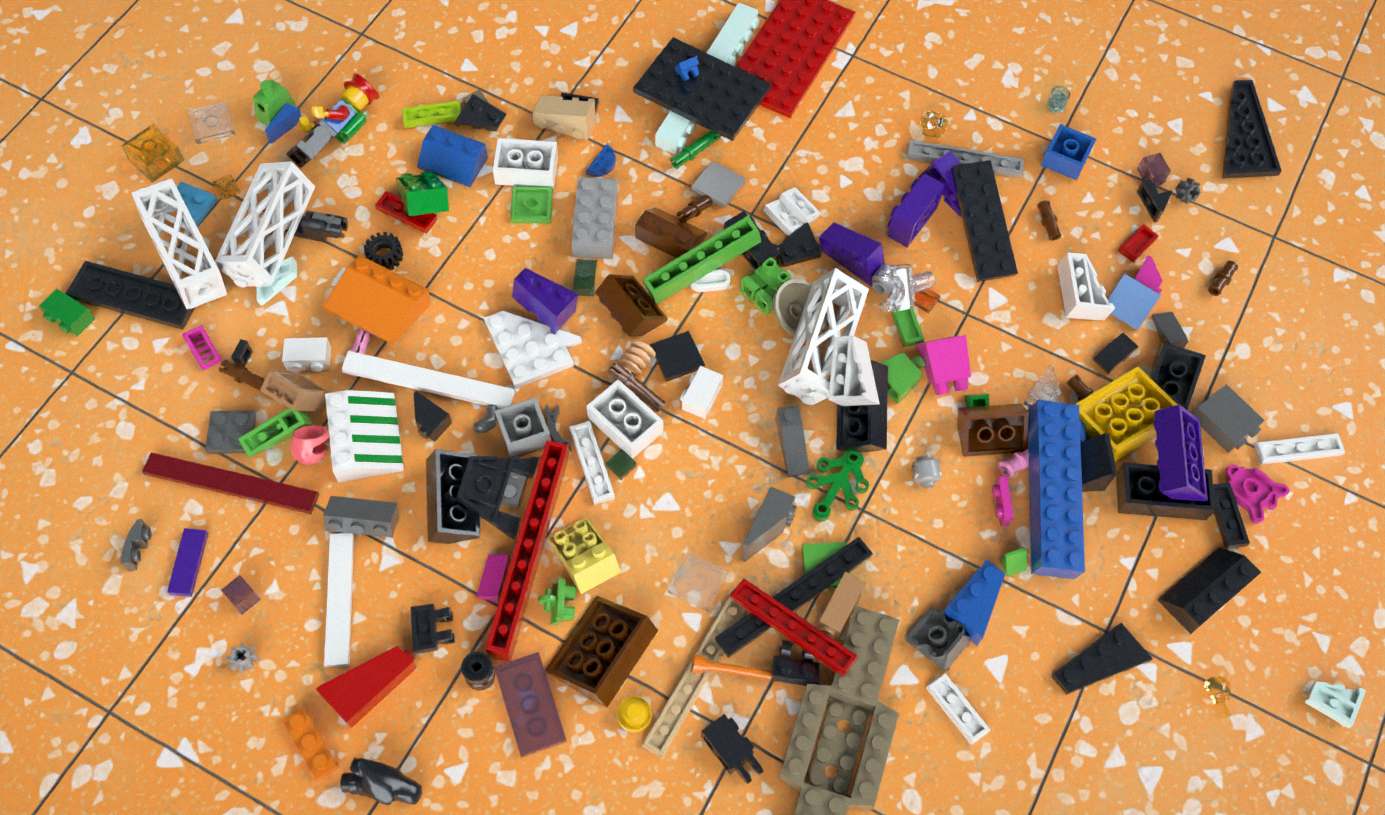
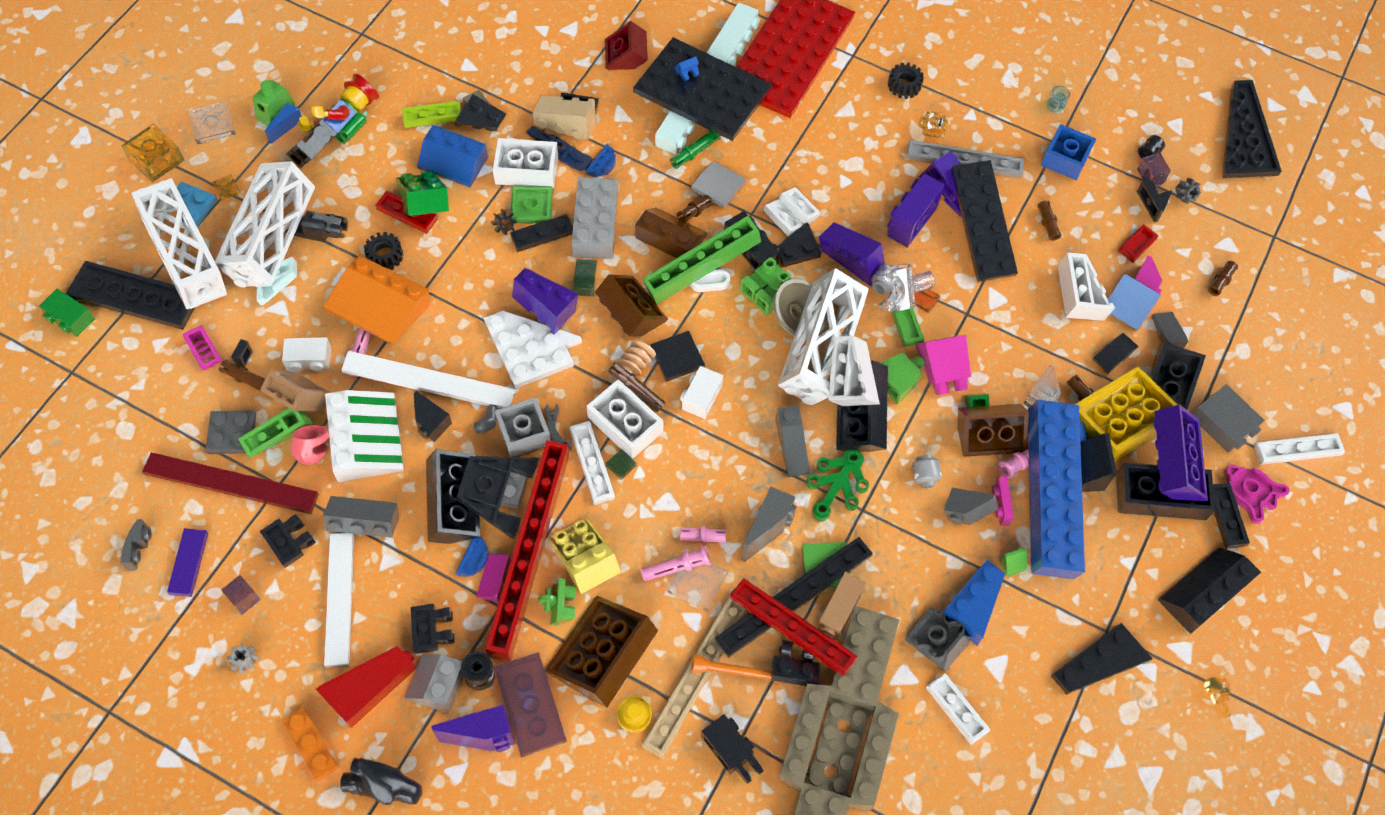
(283, 544): none -> black plate
(436, 682): none -> light grey slope
(473, 559): none -> blue tile
(480, 730): none -> dark purple slope
(508, 226): none -> black gear
(541, 233): none -> black plate
(566, 154): none -> dark blue piece
(626, 48): none -> dark red slope
(686, 561): none -> bright pink pin
(703, 534): none -> bright pink pin
(908, 72): none -> black tyre
(969, 506): none -> dark grey slope
(1152, 146): none -> black wheel
(1336, 701): light aqua wing -> none

